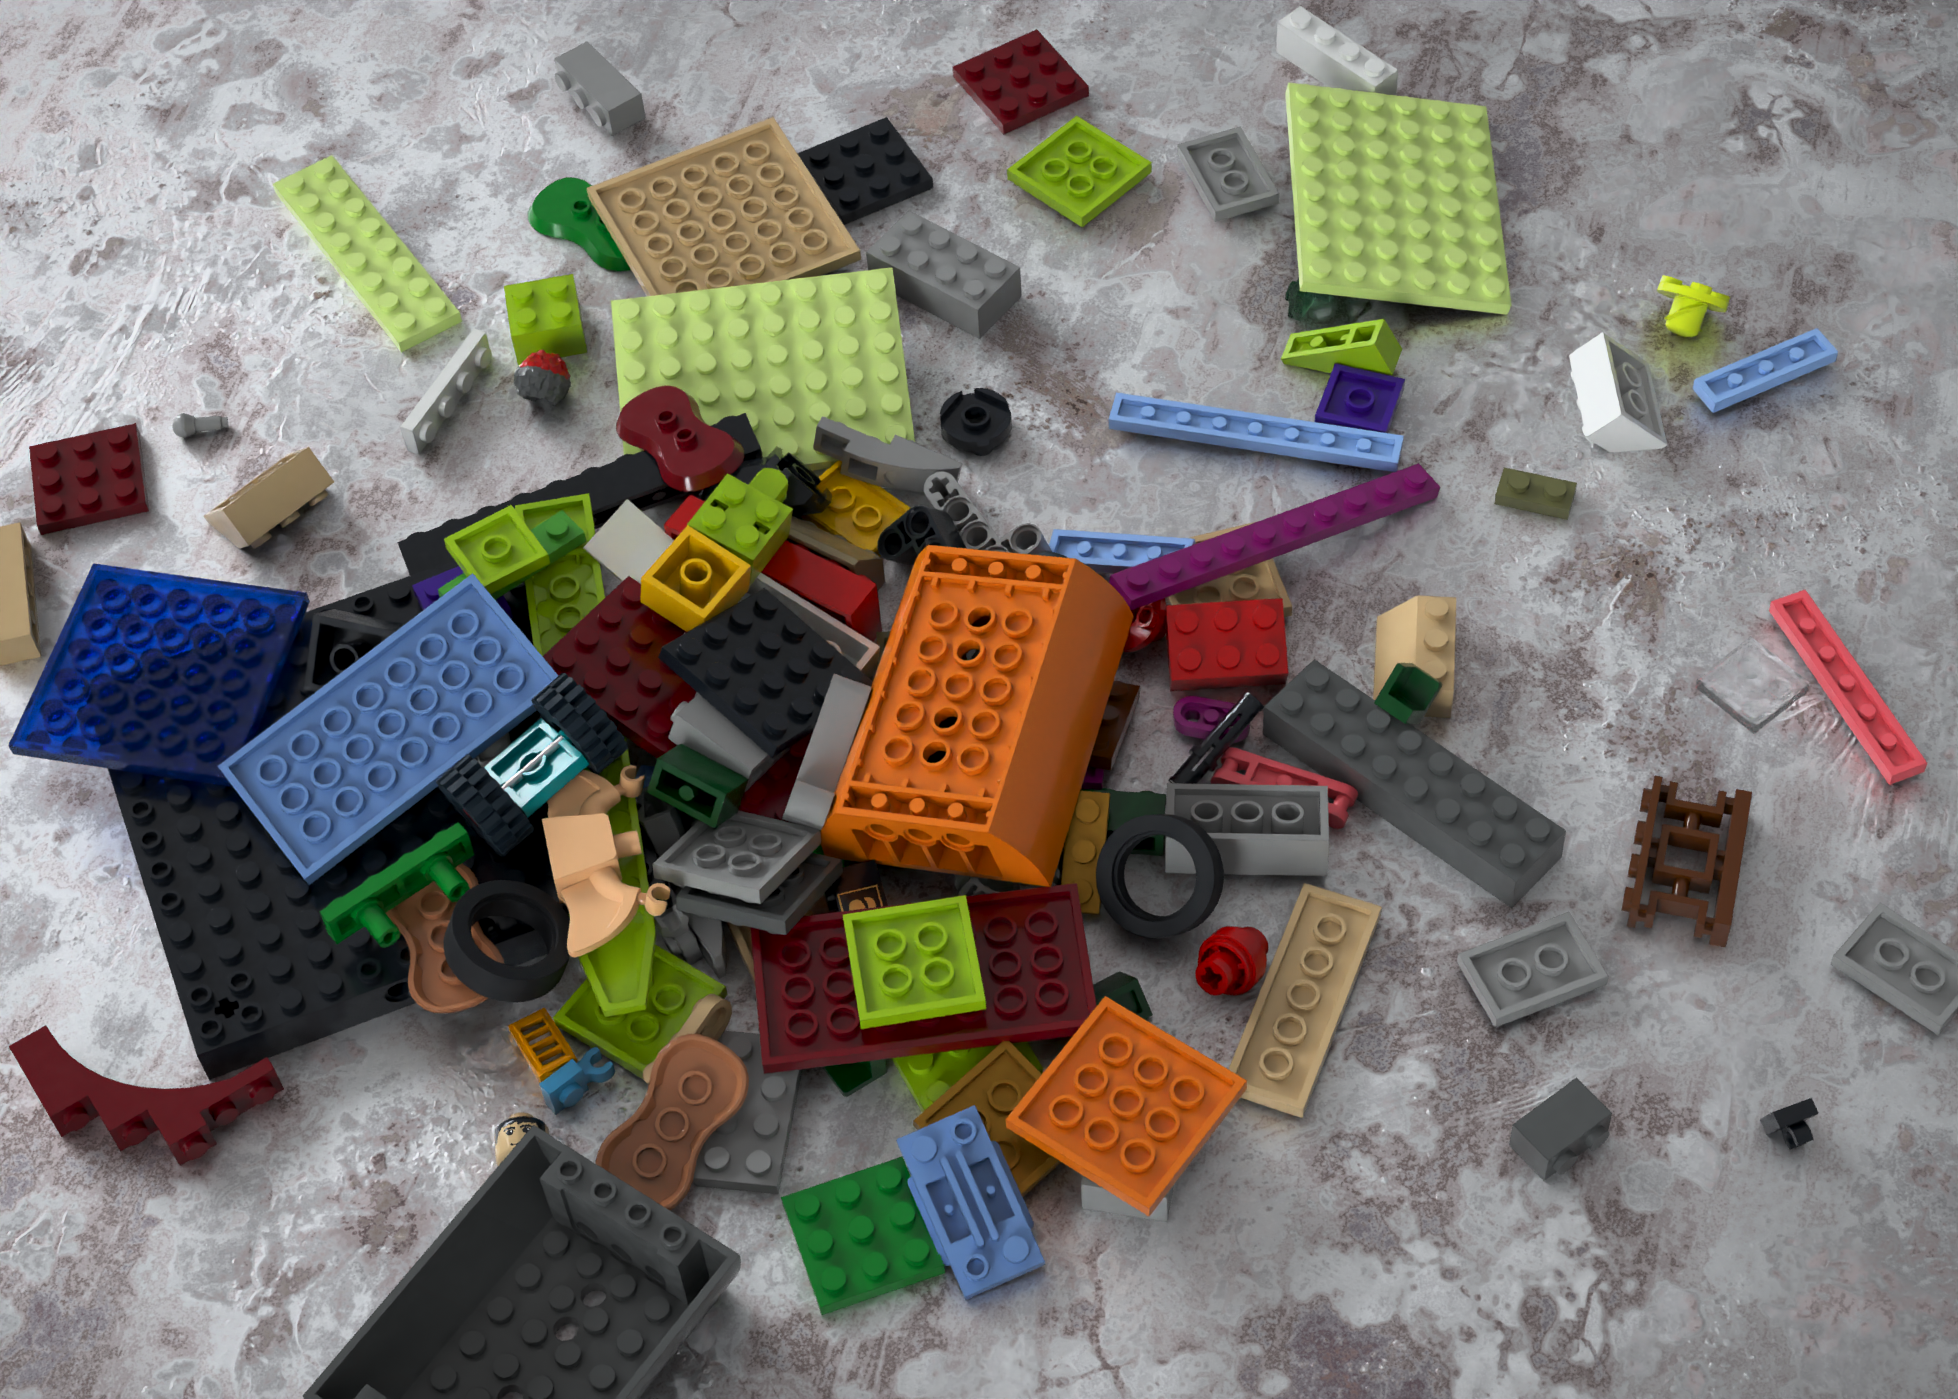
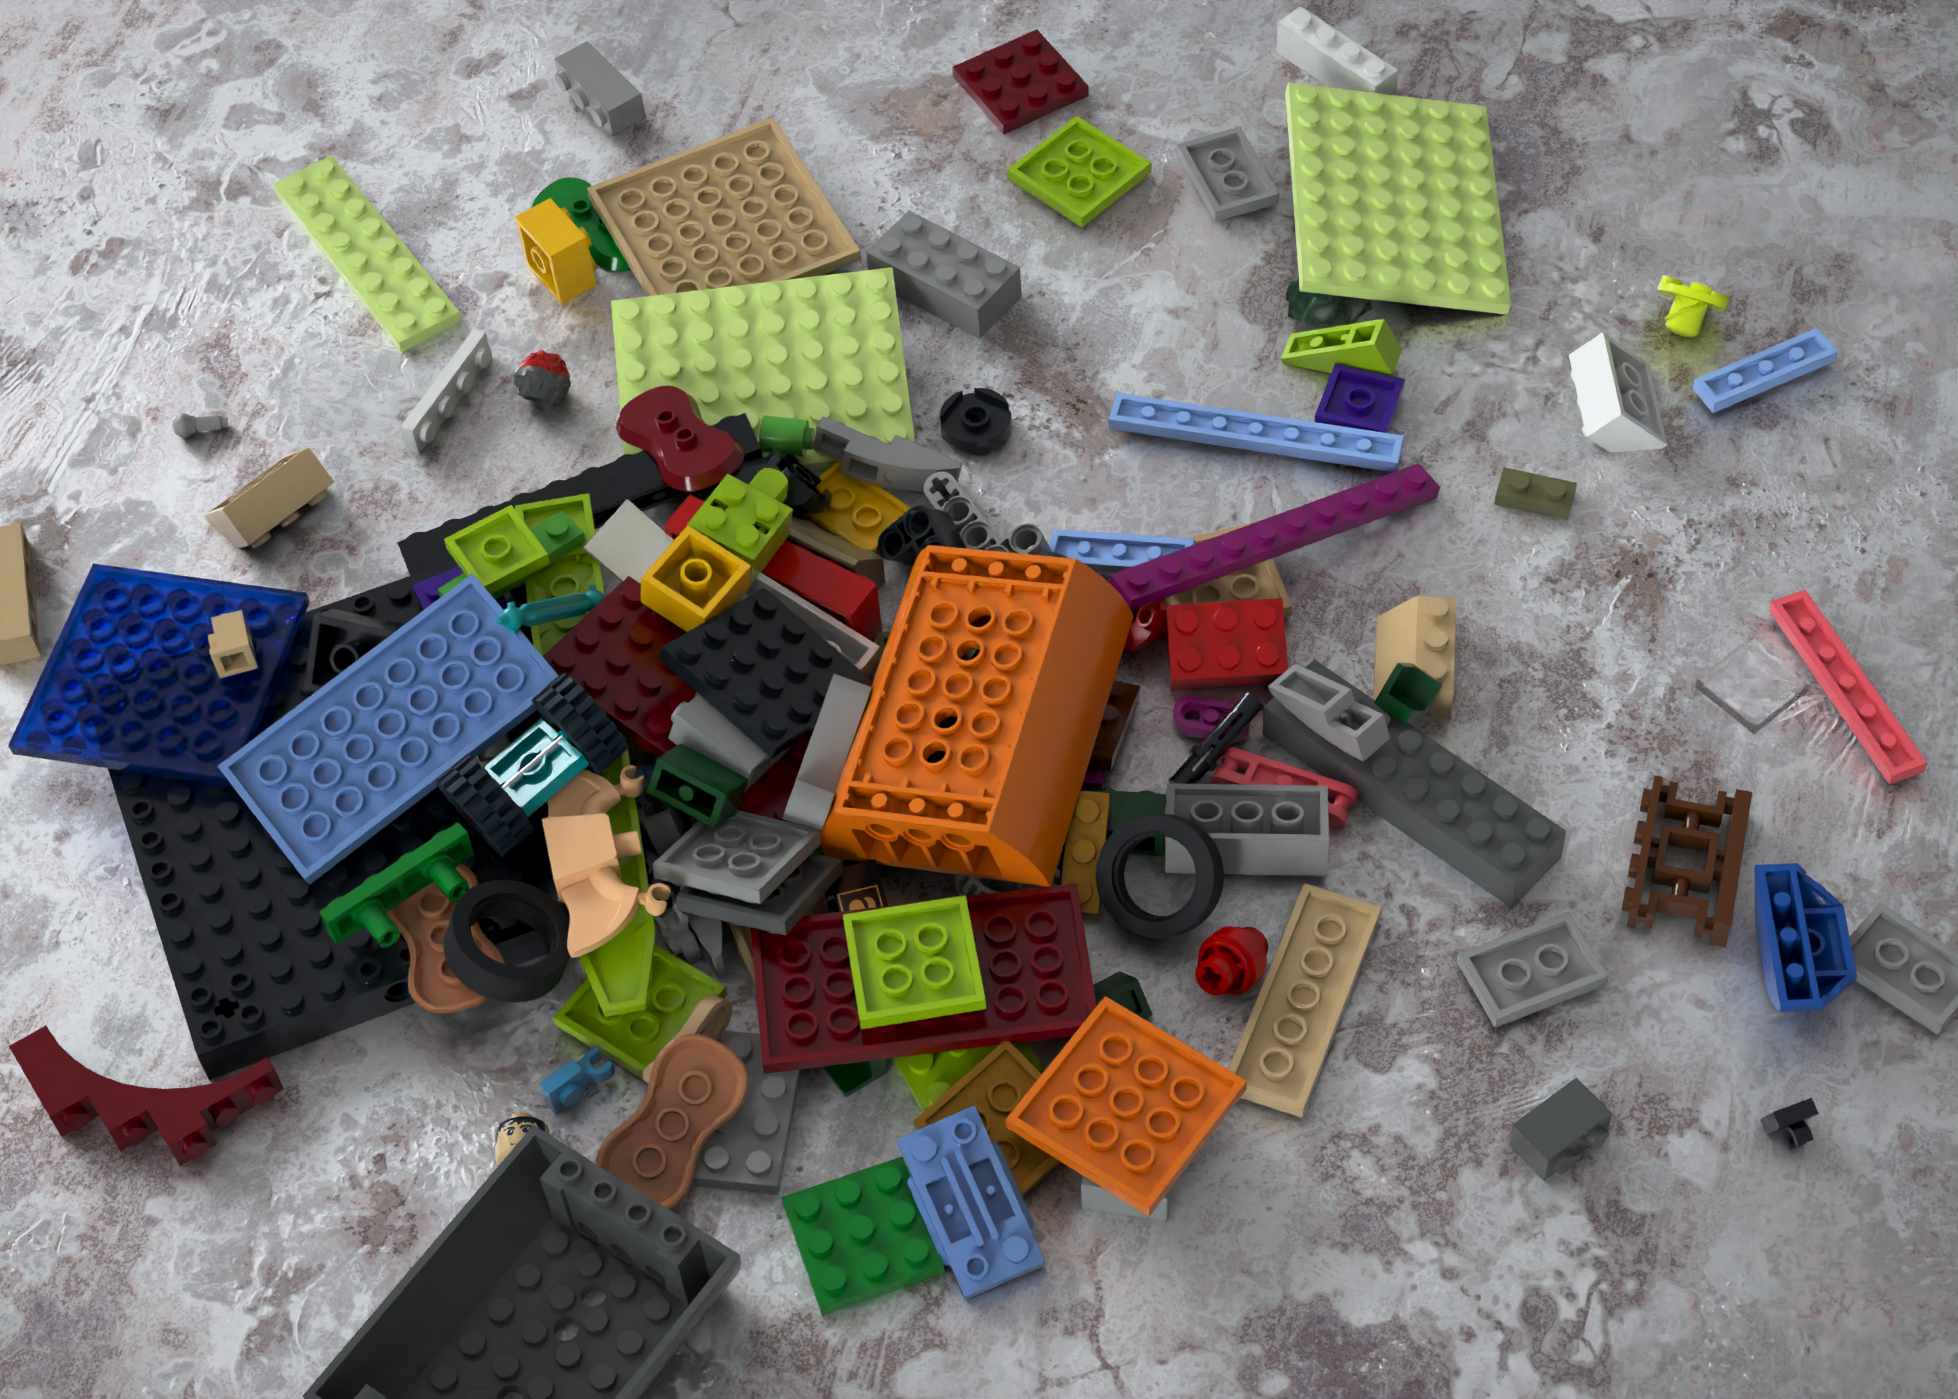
(88, 479): dark red plate -> none
(231, 644): none -> tan brick
(534, 1061): light orange slope -> none
(545, 317): lime brick -> none
(549, 609): none -> teal wheel
(557, 250): none -> yellow brick
(786, 433): none -> bright green brick
(866, 170): black plate -> none
(1331, 711): none -> light grey slope
(1801, 939): none -> blue wedge

